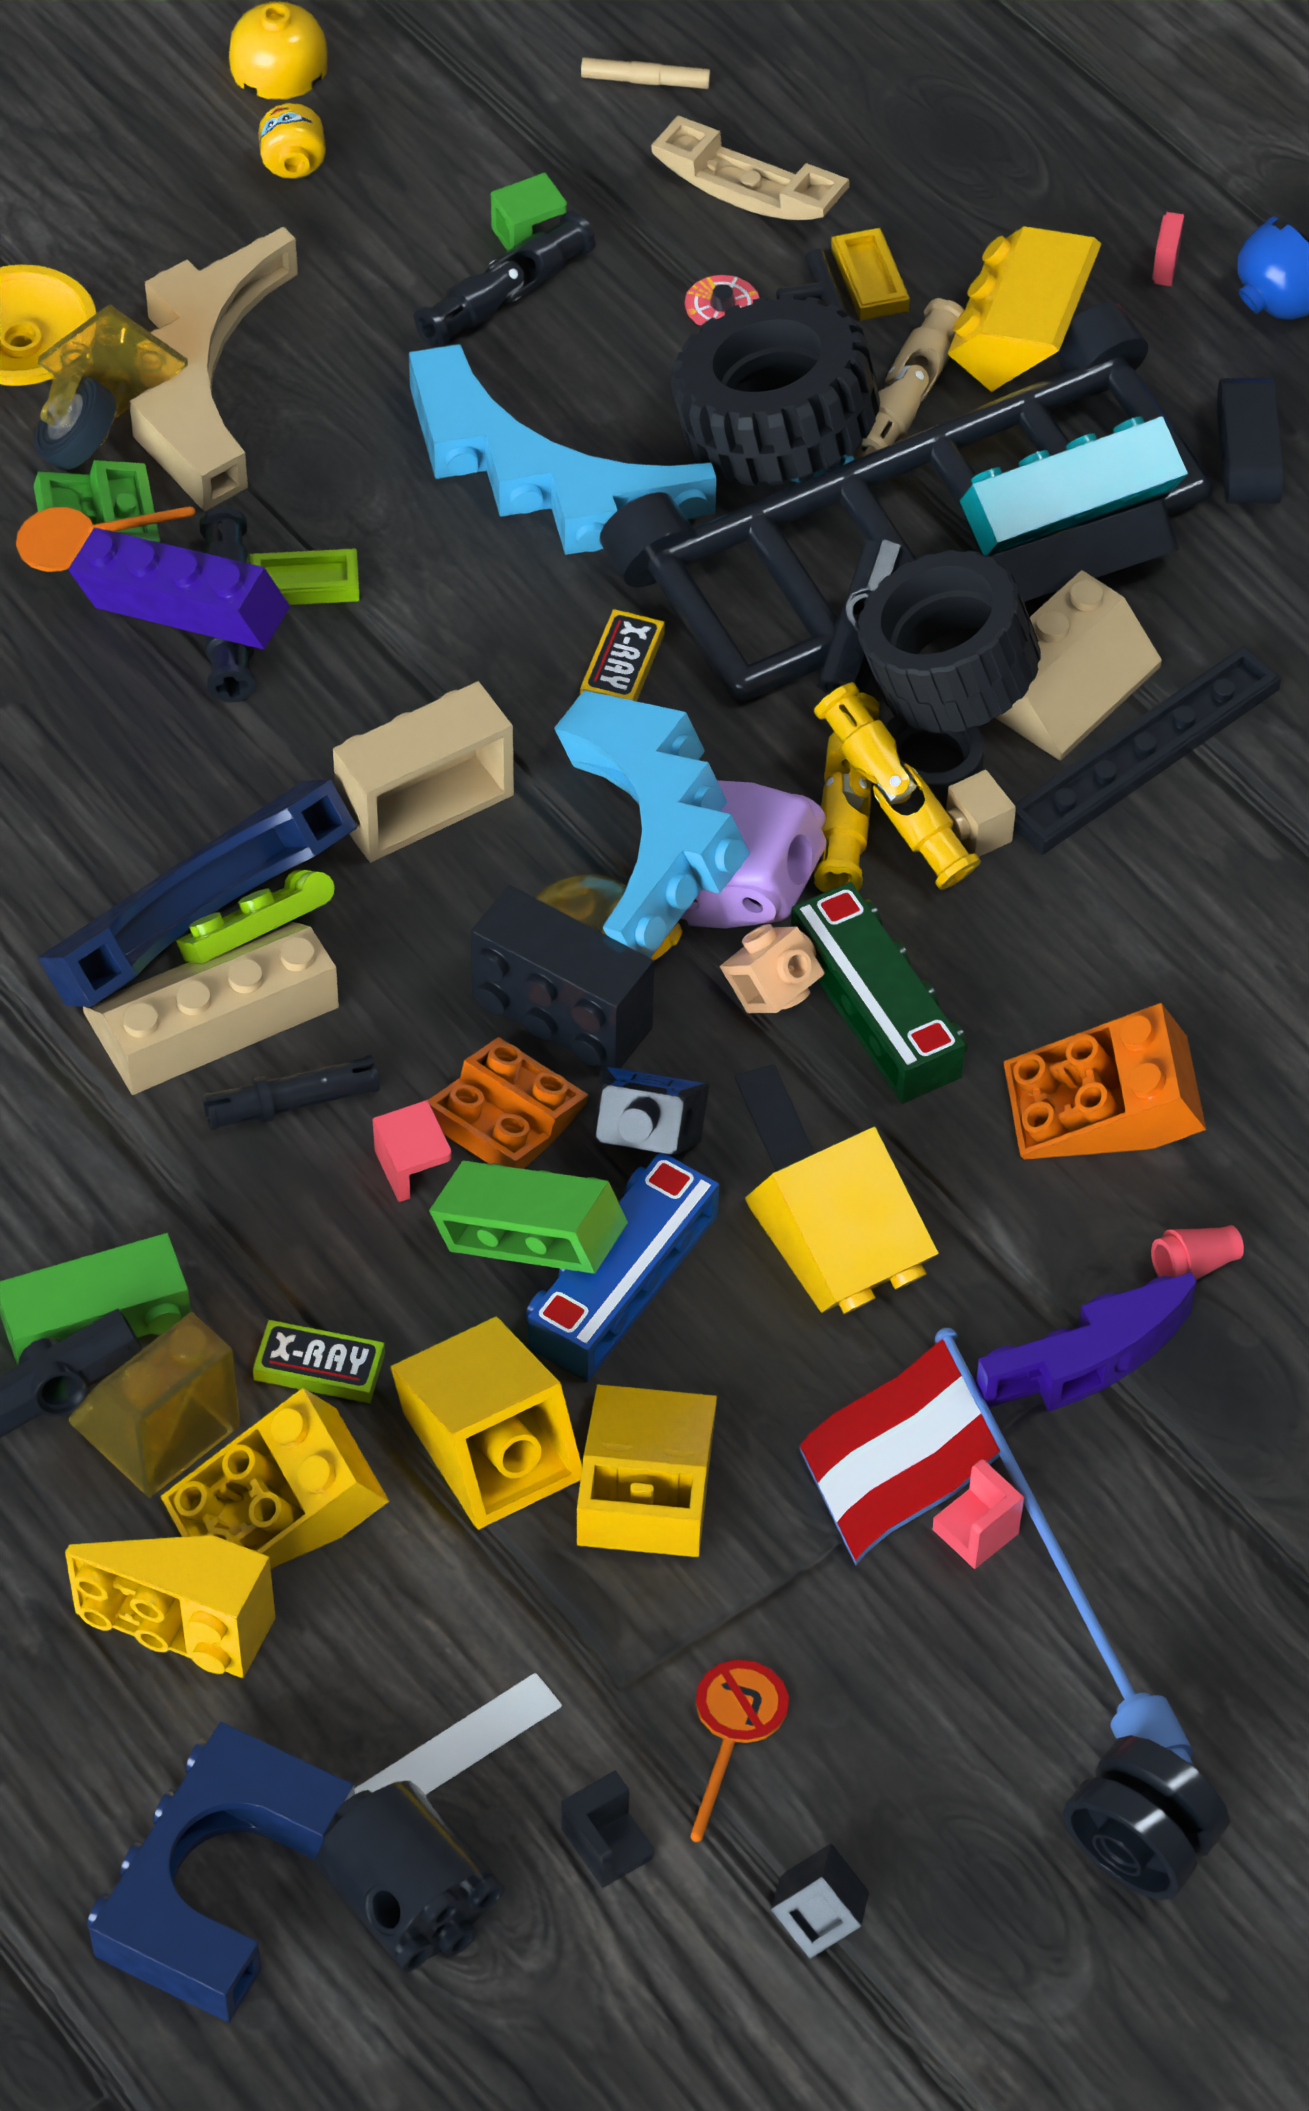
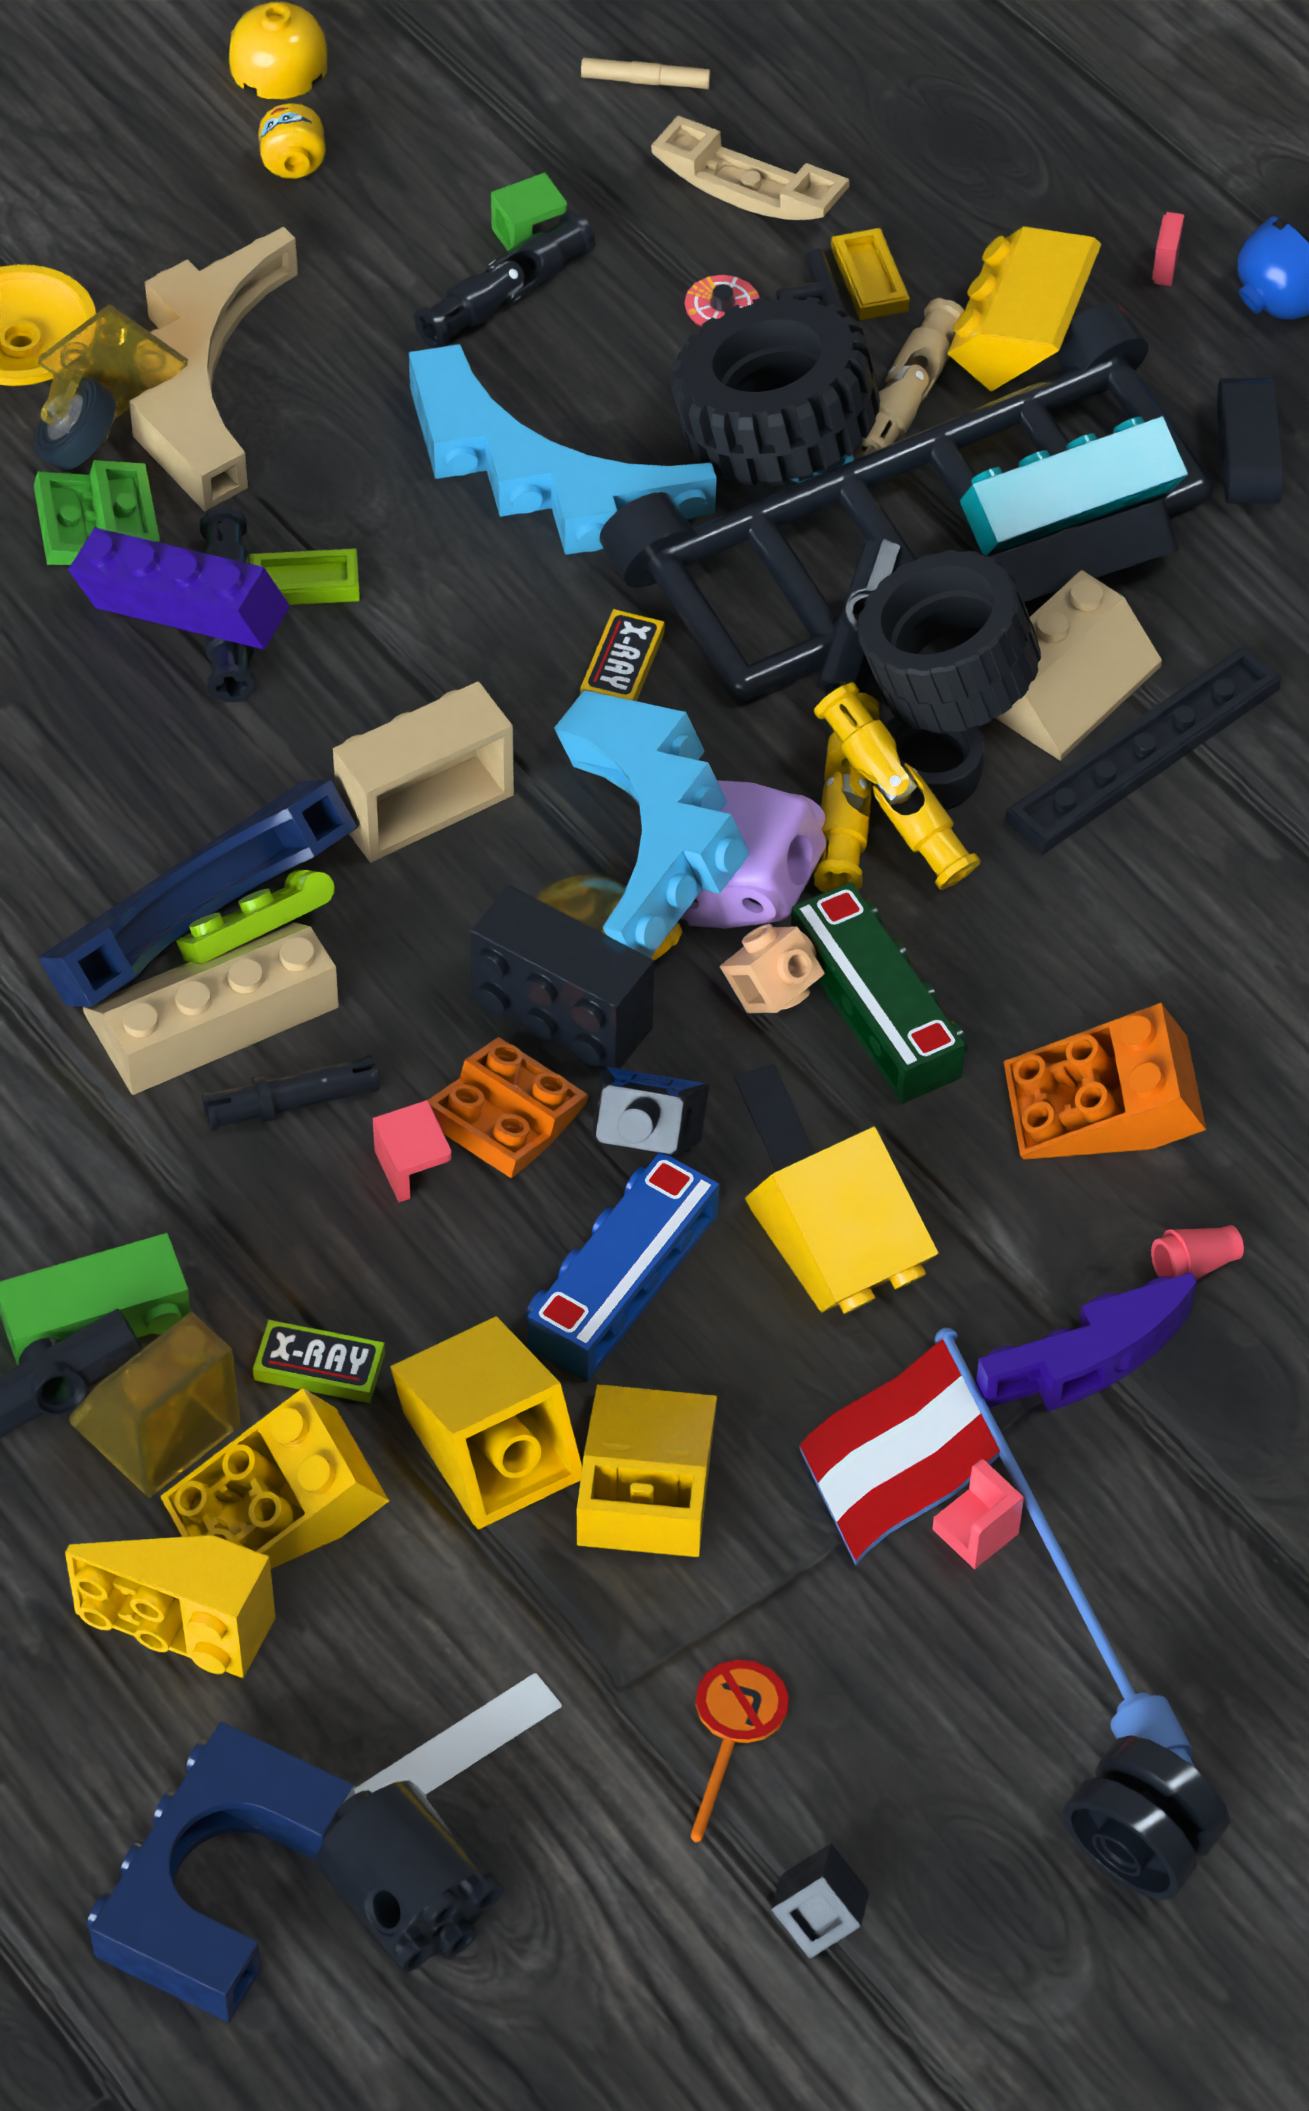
(57, 534): orange piece -> none
(529, 1216): bright green brick -> none
(604, 1831): black panel -> none
(981, 813): tan plate -> none

